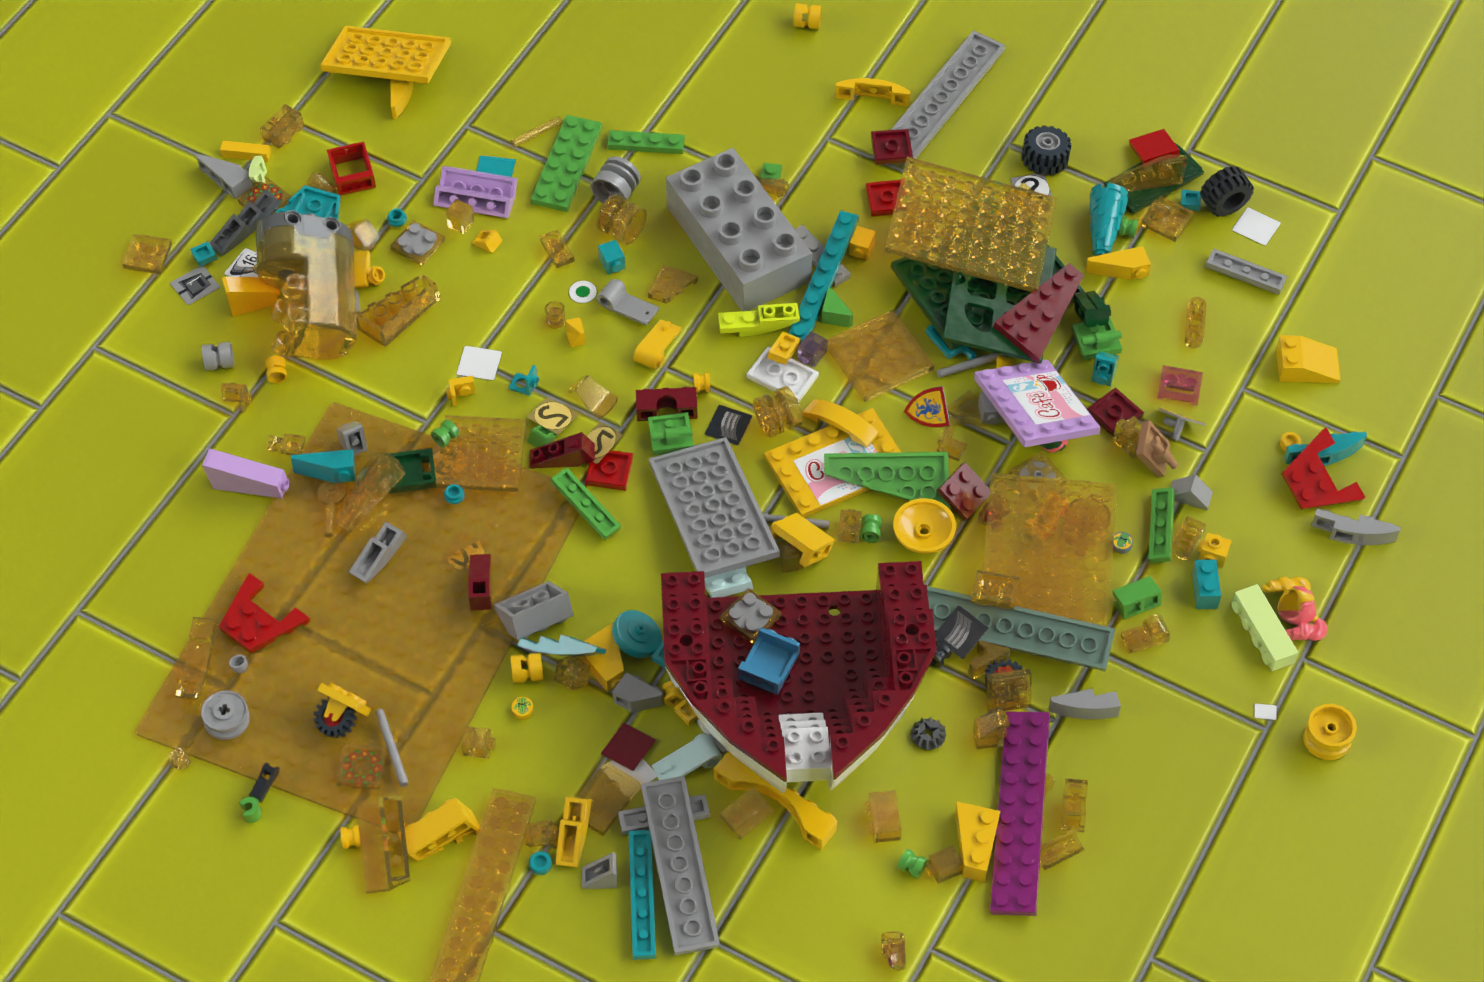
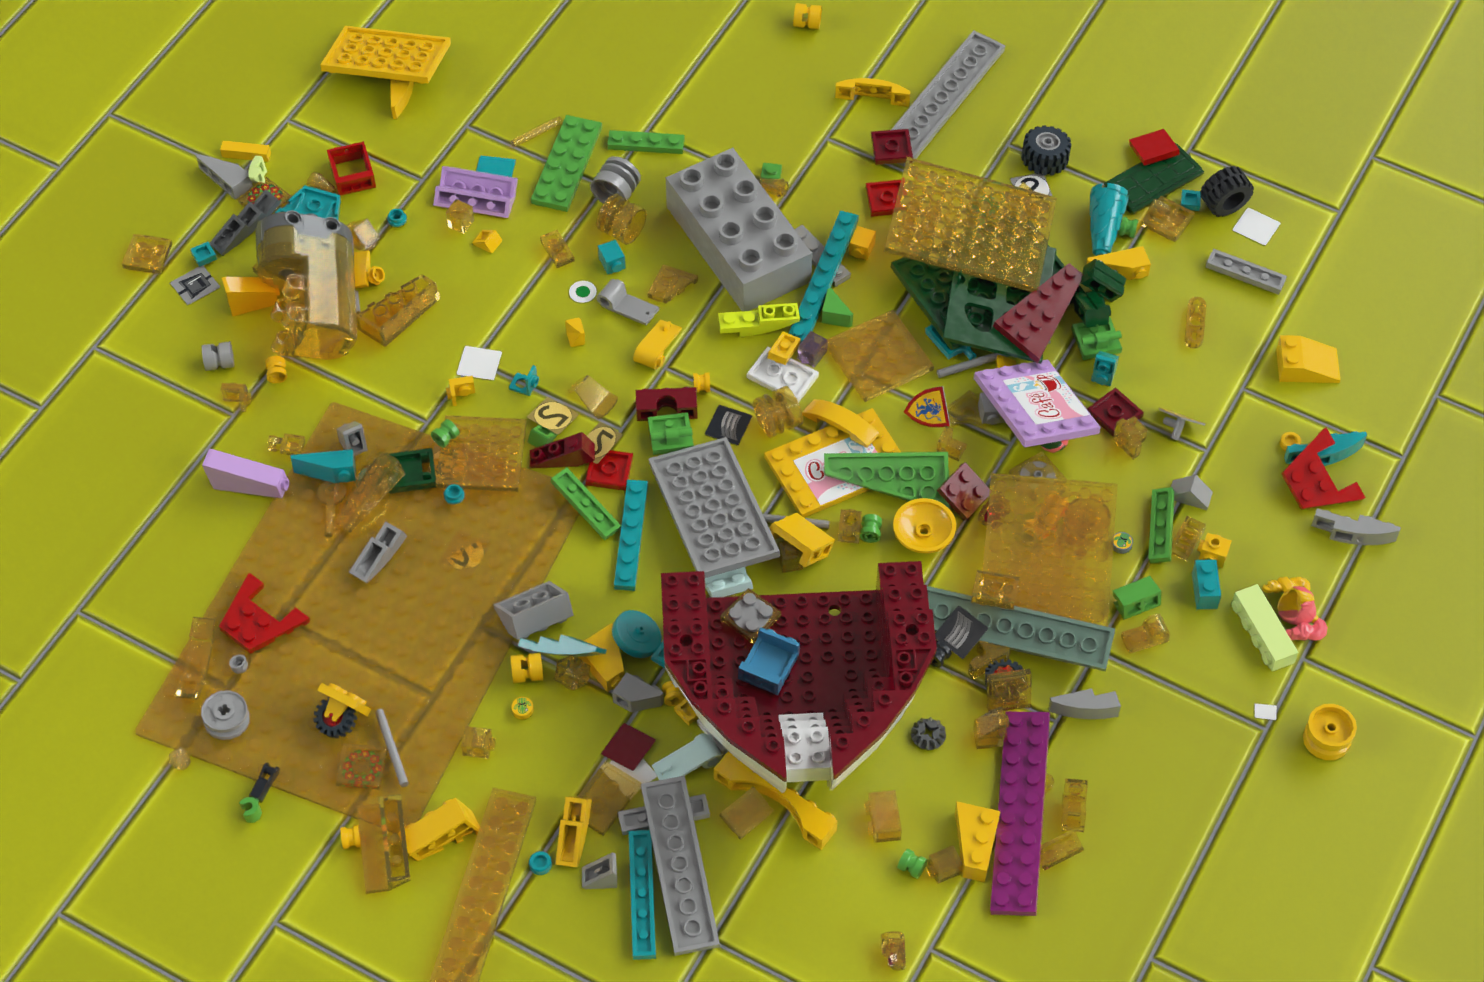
(243, 265): sticker -> none
(282, 126): clear yellow brick -> none
(417, 243): piece -> none
(480, 582): dark red slope -> none
(542, 833): clear yellow bracket -> none
(555, 314): clear yellow wheel -> none
(631, 535): none -> teal plate
(1103, 280): none -> dark green brick
(1154, 449): medium nougat plate -> none
(1159, 172): clear yellow wedge -> none
(1180, 379): plate -> none

